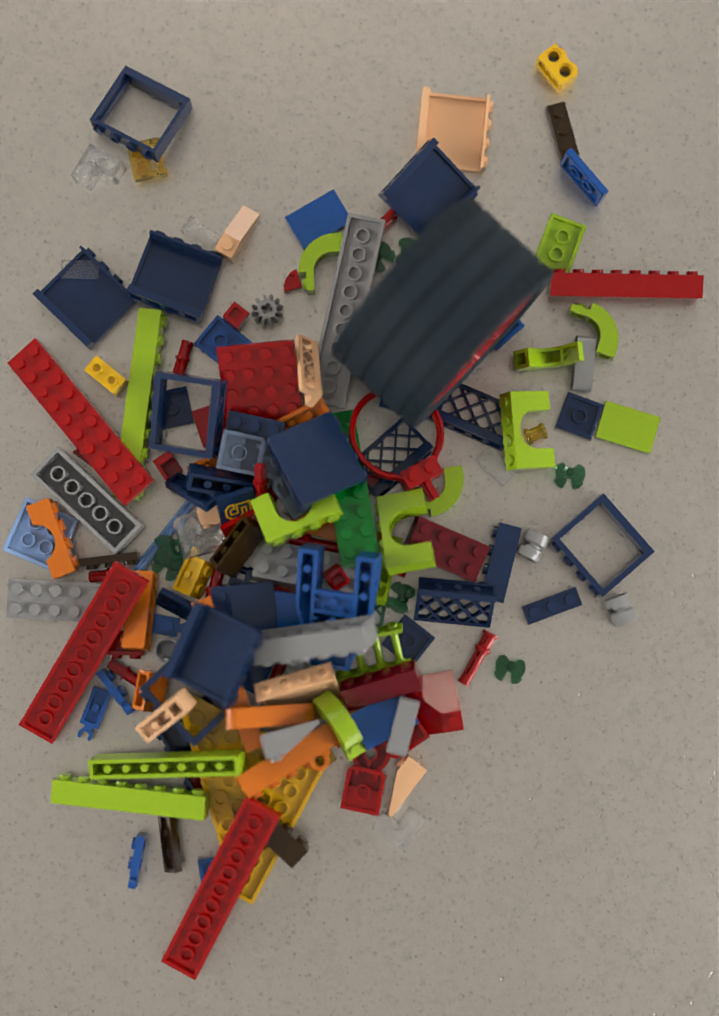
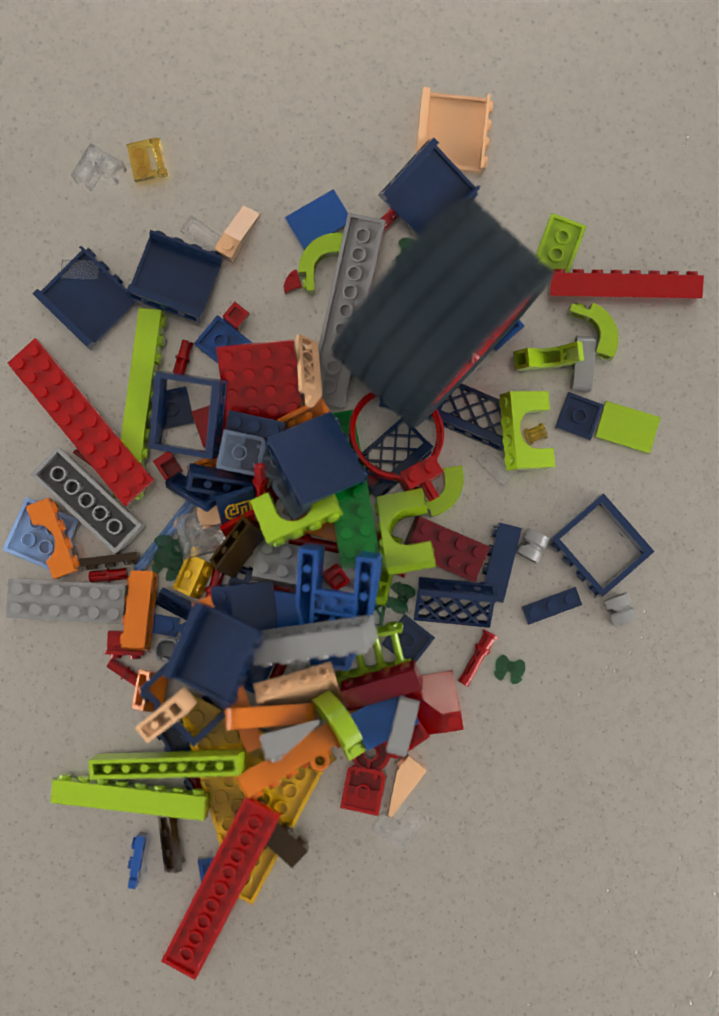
(84, 652): red plate -> none
(94, 711): blue plate -> none
(106, 376): yellow brick -> none
(118, 692): blue plate -> none
(152, 87): dark blue window -> none
(263, 305): light grey gear -> none
(385, 252): clear green piece -> none
(552, 70): yellow brick -> none
(561, 128): dark brown plate -> none
(576, 475): clear green piece -> none
(583, 177): blue tile -> none

